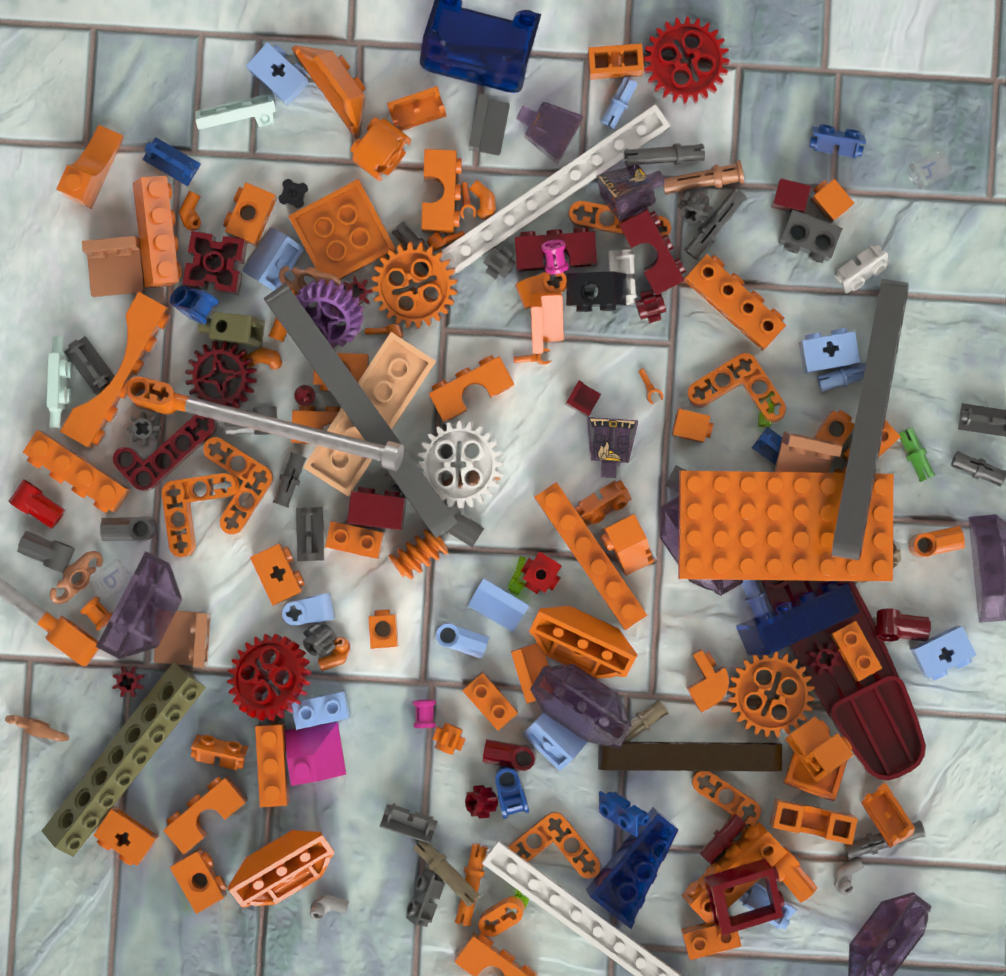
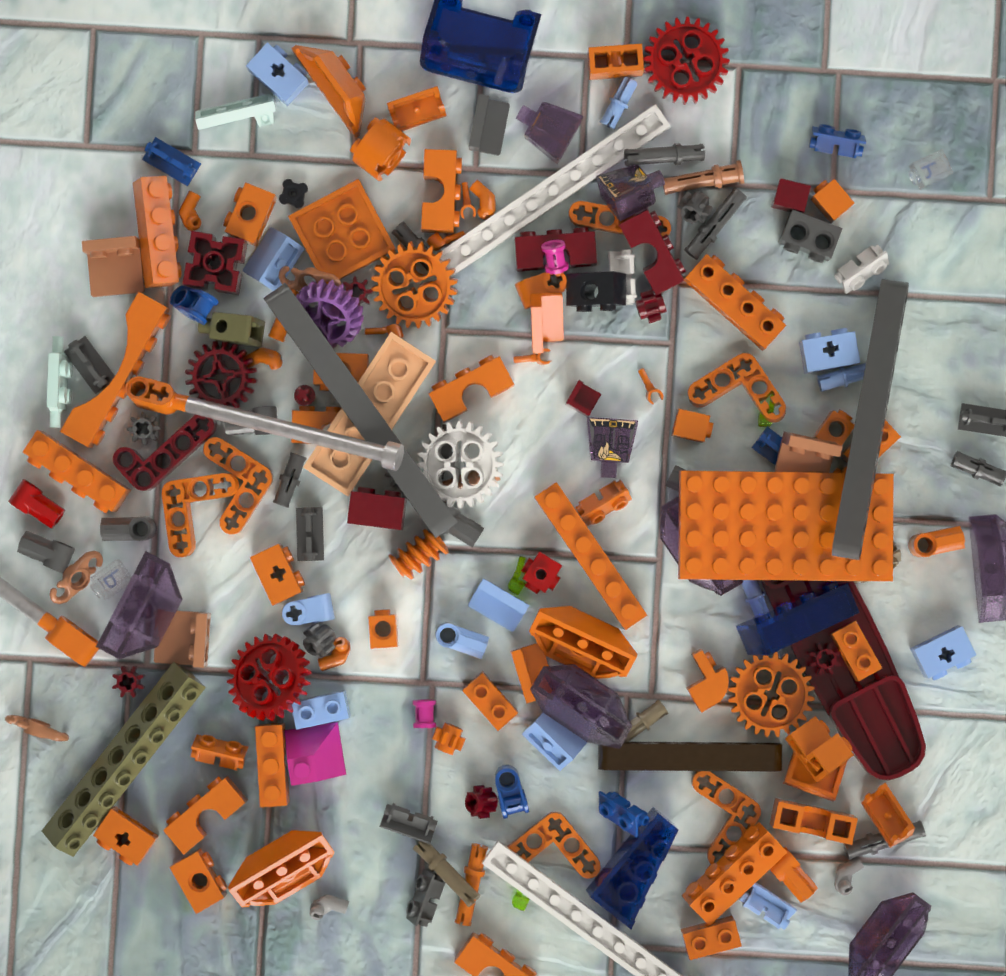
(85, 177): orange arch -> none
(97, 613): orange bush -> none
(354, 540): orange brick -> none
(498, 912): orange beam -> none
(499, 262): dark grey gear -> none
(506, 754): dark red piece -> none
(628, 544): orange wedge -> none
(722, 838): dark red pin -> none
(736, 876): dark red window -> none
(893, 626): dark red piece -> none
(916, 454): bright green pin -> none

